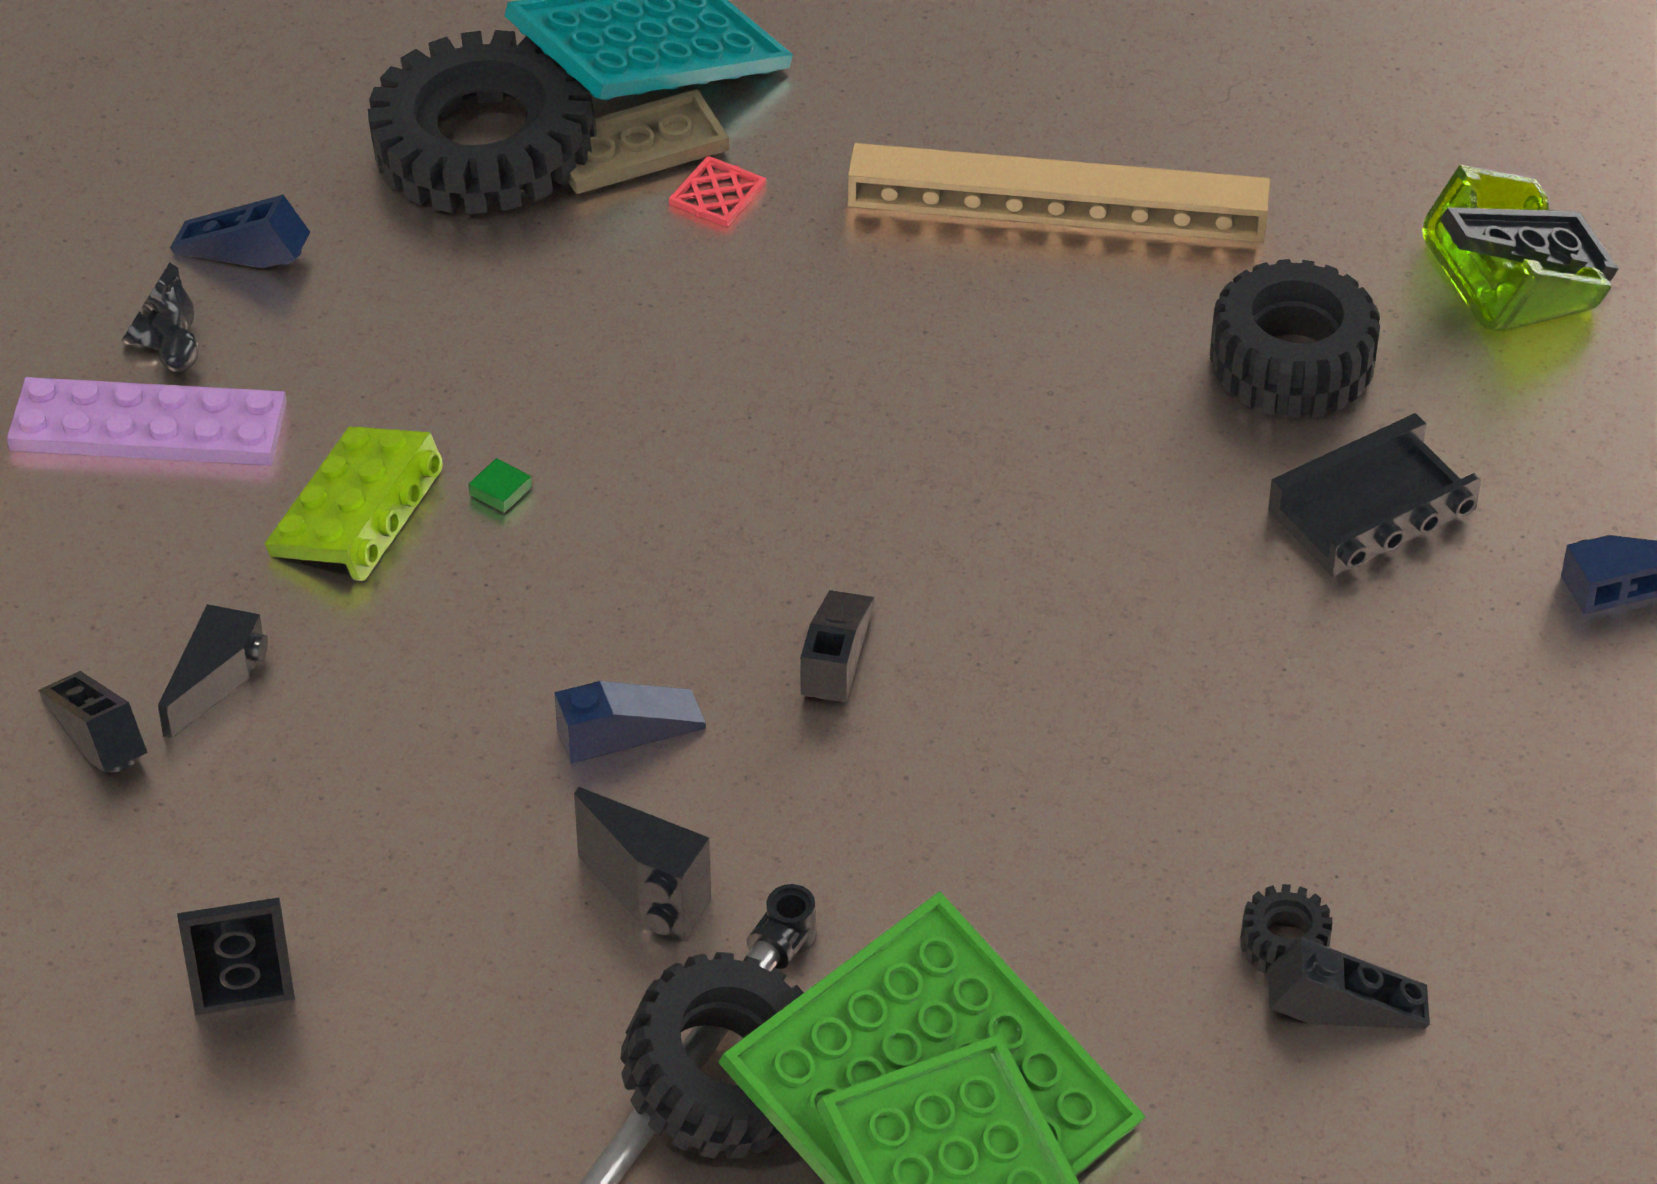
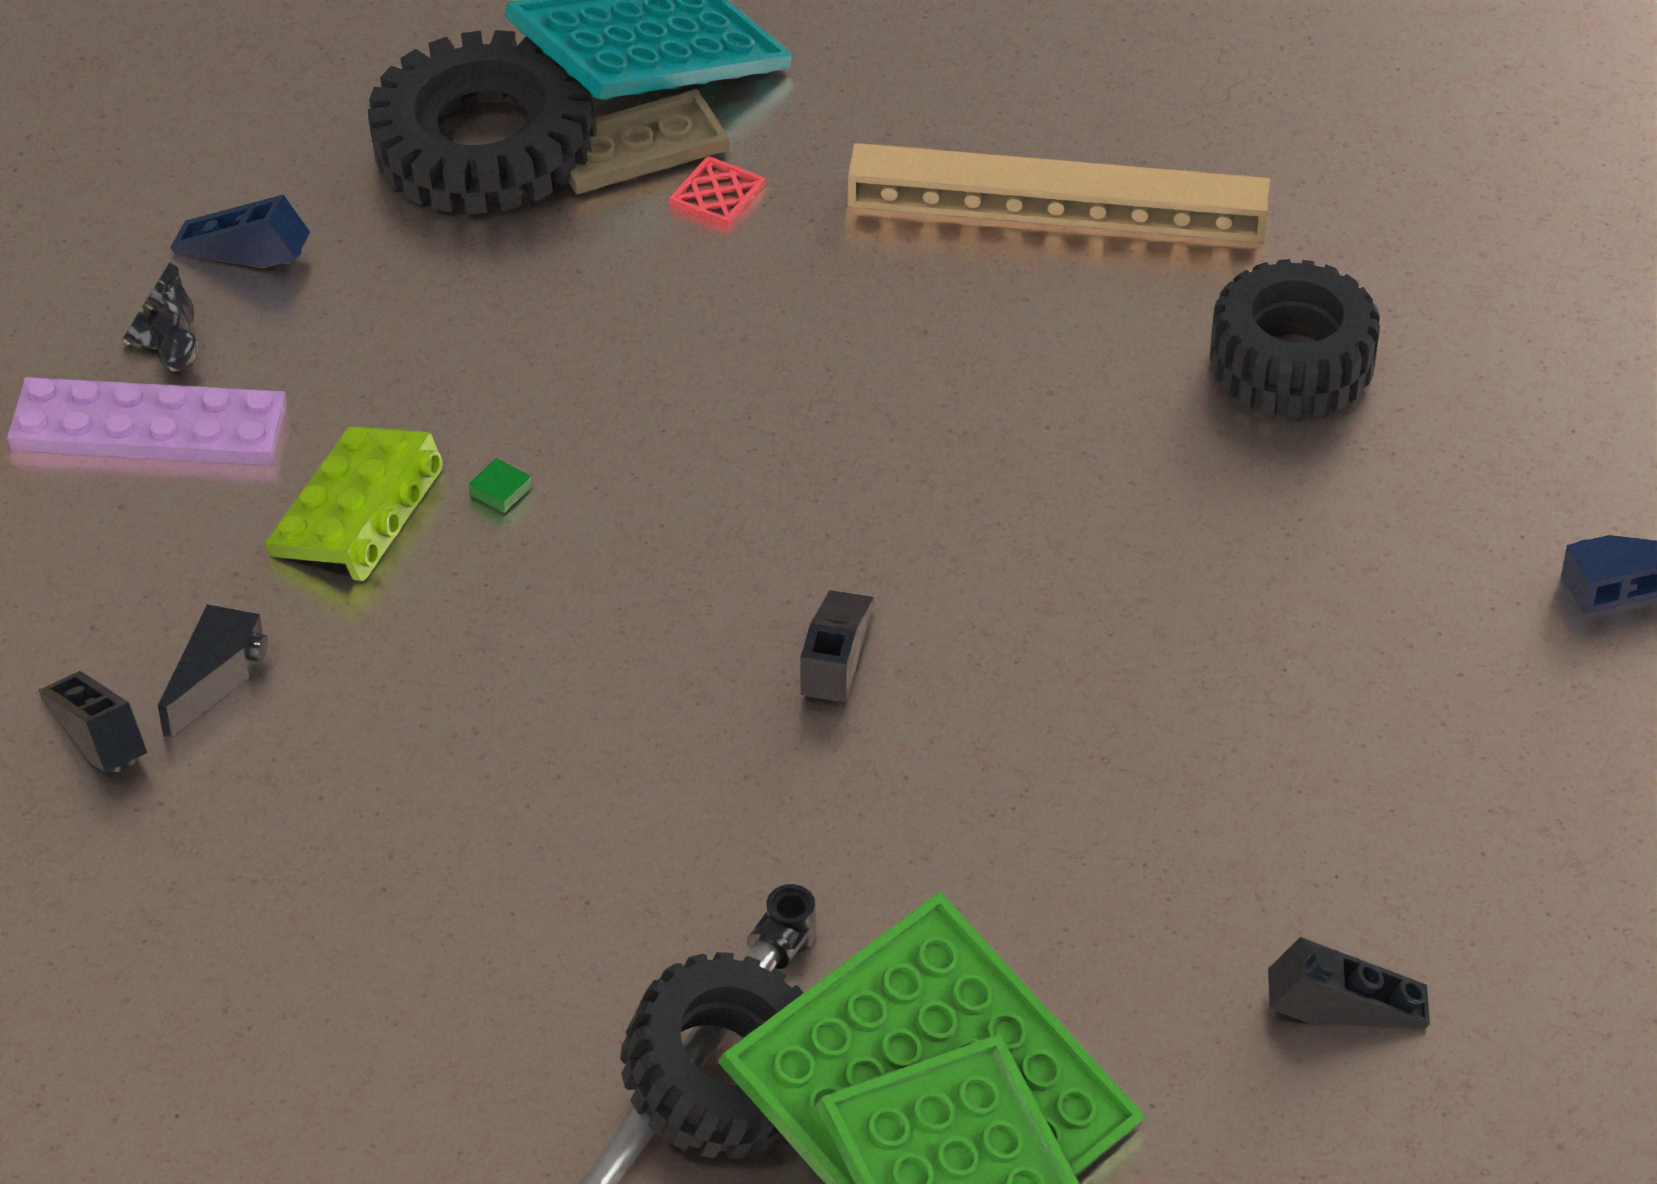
(236, 956): black slope -> none
(621, 716): dark blue slope -> none
(645, 862): black slope -> none
(1278, 909): black tyre -> none
(1370, 496): black panel -> none
(1502, 290): clear neon green windscreen -> none
(1551, 237): black wing -> none

